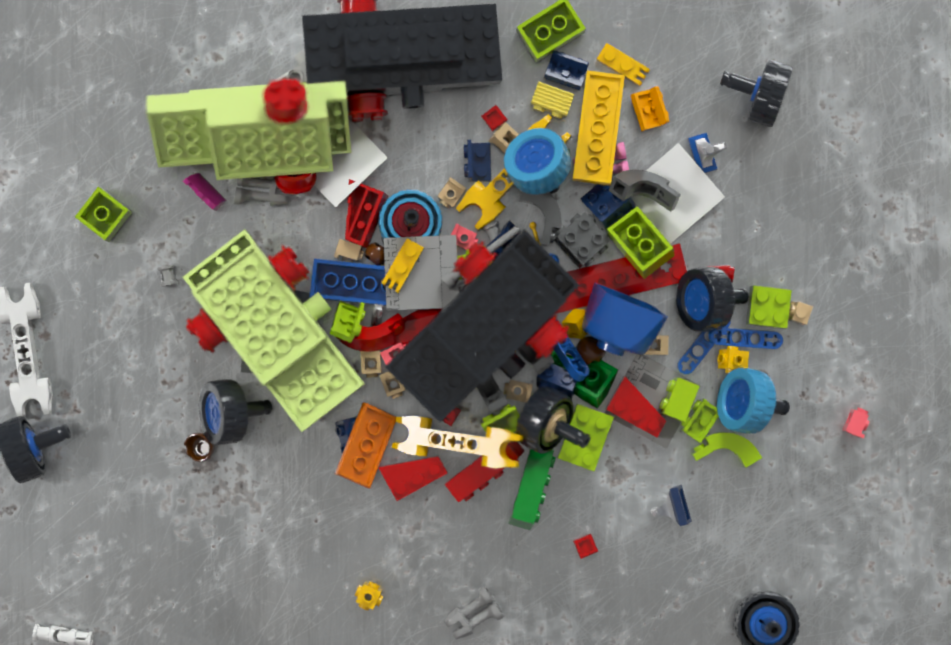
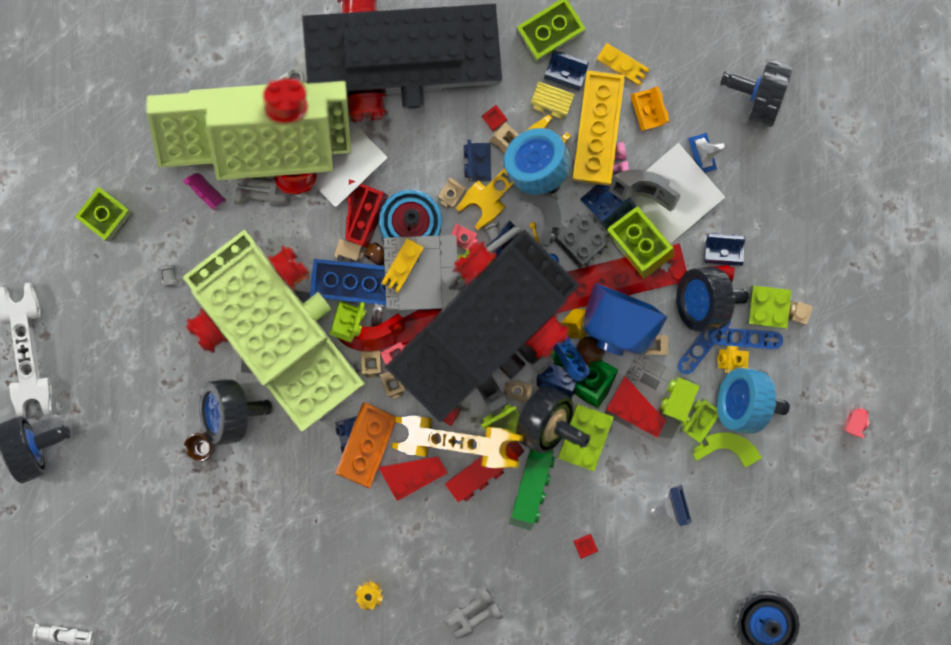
(724, 249): none -> dark blue bracket

